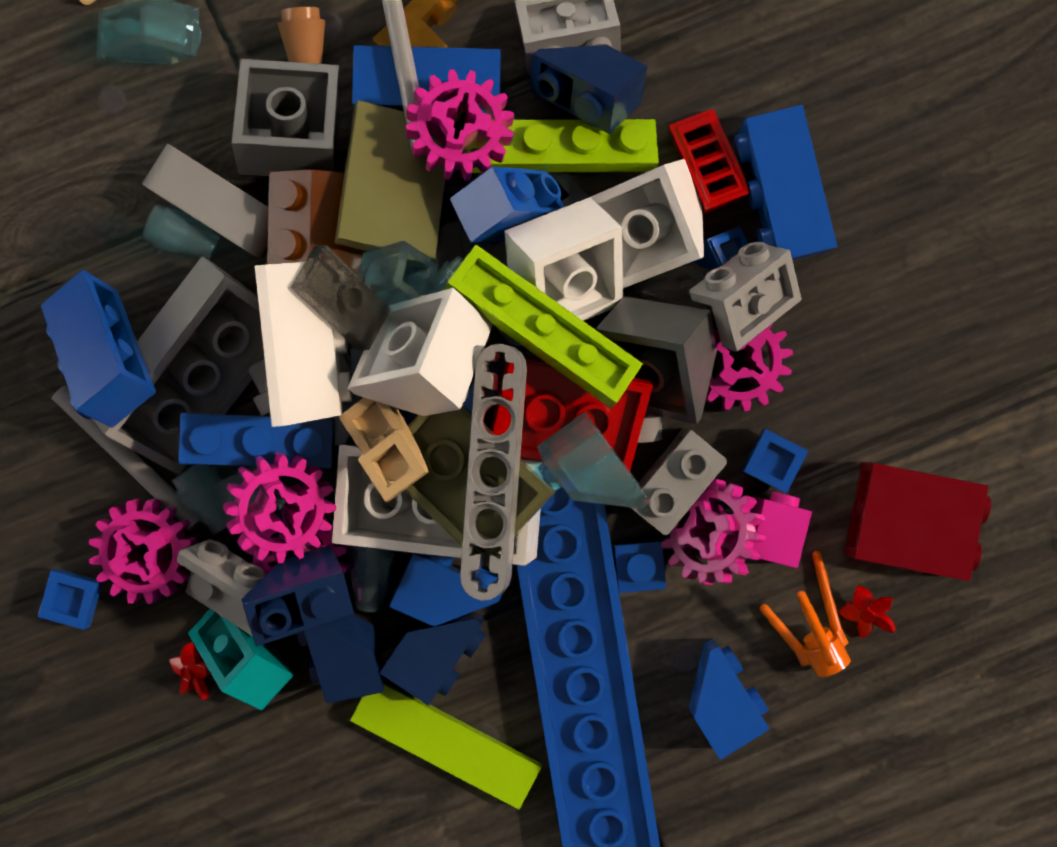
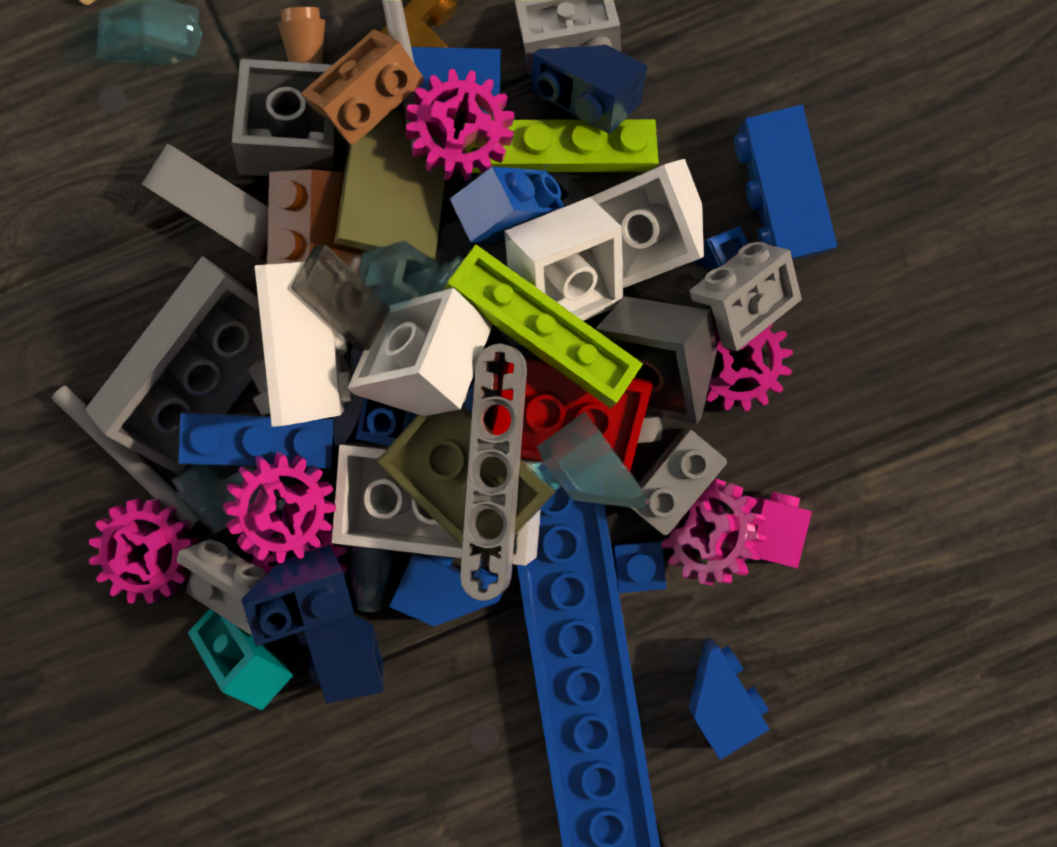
(70, 599): blue plate -> none
(97, 350): blue brick -> none
(179, 233): clear light blue cone -> none
(191, 670): red plant -> none
(364, 85): none -> medium nougat bracket
(387, 446): tan slope -> none
(429, 653): dark blue slope -> none
(448, 744): lime tile -> none
(731, 170): red slope -> none
(774, 460): blue plate -> none
(823, 647): orange plant -> none
(868, 612): red plant -> none
(917, 521): dark red panel -> none

